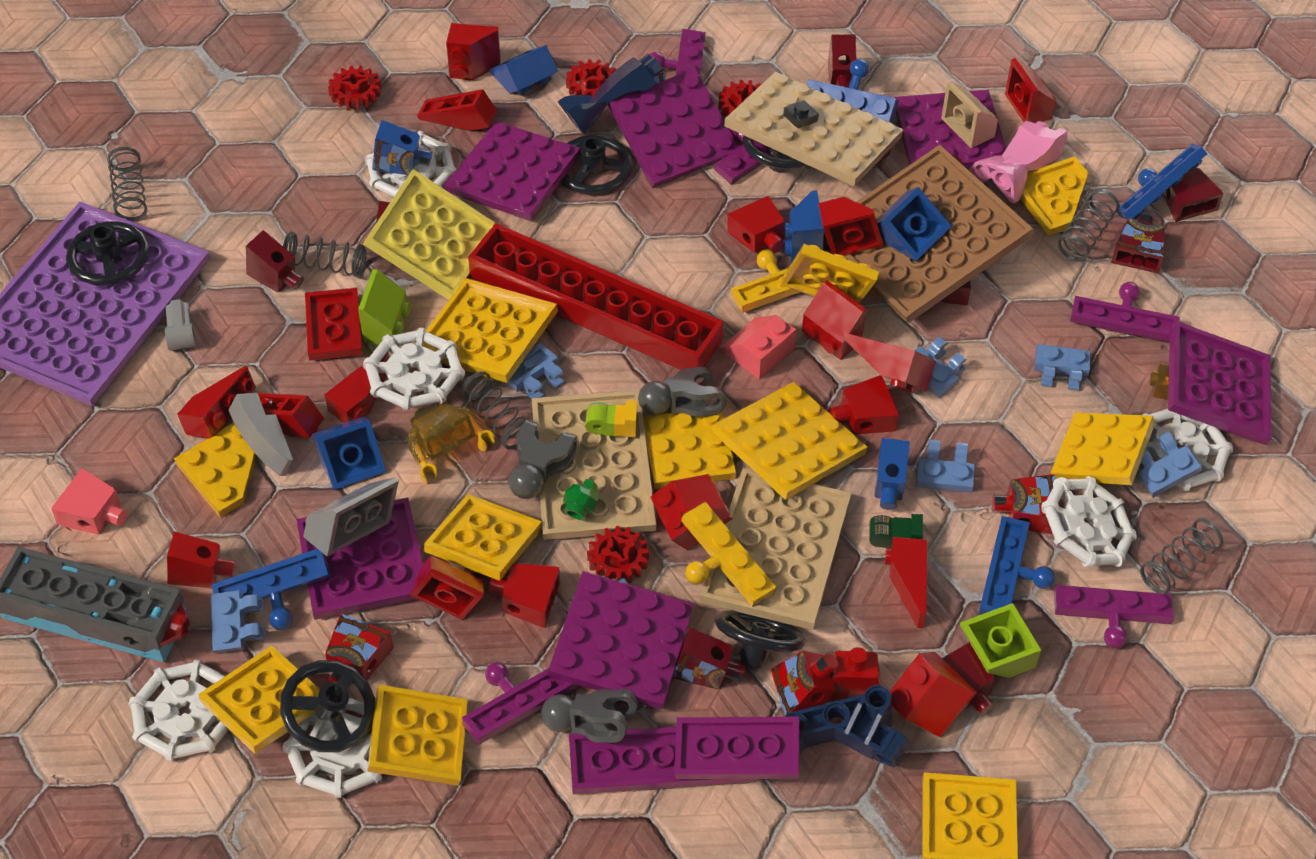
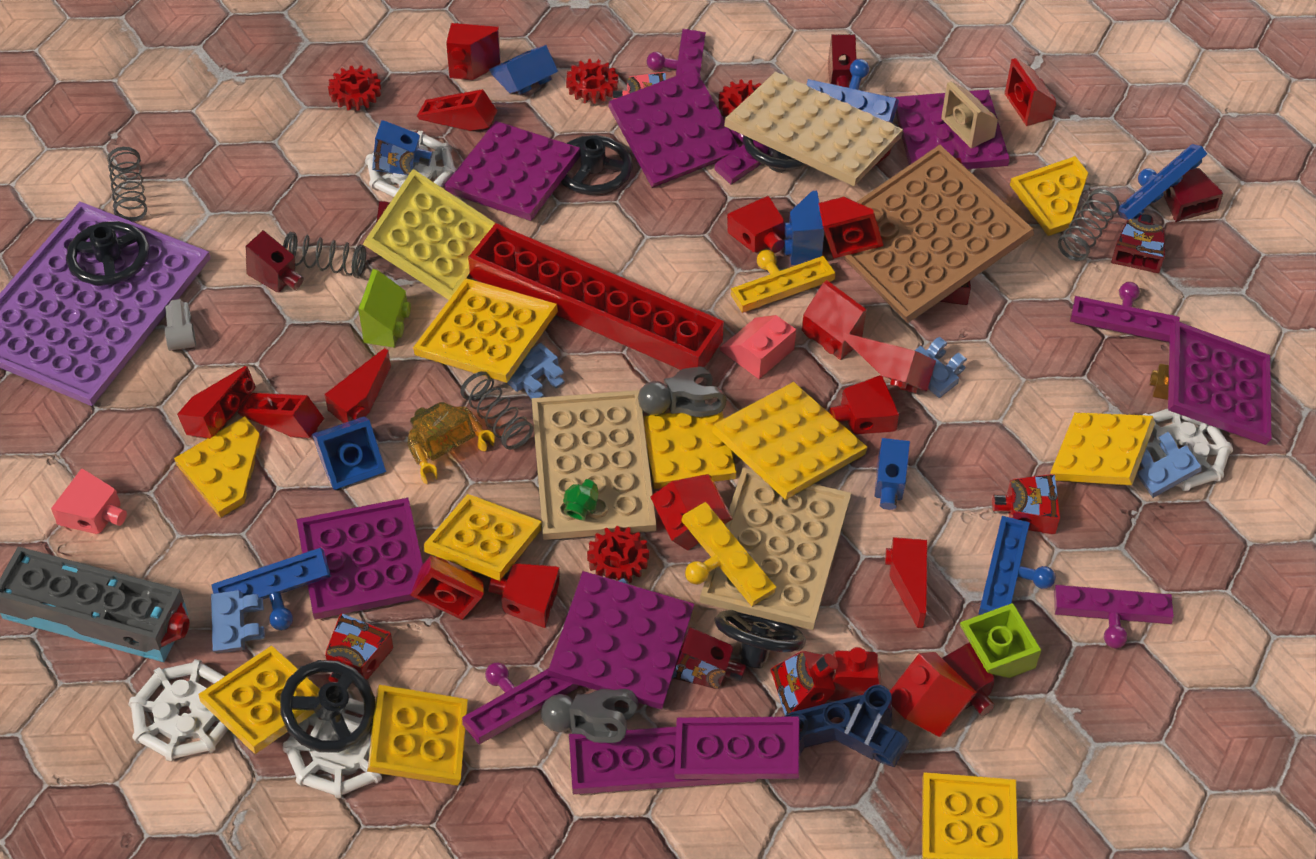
(195, 562): red torso -> none
(261, 432): light grey slope -> none
(333, 324): red plate -> none
(351, 516): light grey slope -> none
(410, 357): white plate -> none
(539, 460): dark grey piece -> none
(612, 419): leg -> none
(628, 78): dark blue hips -> none
(801, 114): black plate -> none
(815, 266): yellow plate -> none
(884, 528): dark green leg -> none
(912, 224): blue slope -> none
(945, 474): medium blue plate -> none
(1029, 150): bright pink hips -> none
(1062, 361): medium blue plate -> none
(1069, 522): white plate -> none
(1197, 537): dark grey piece -> none

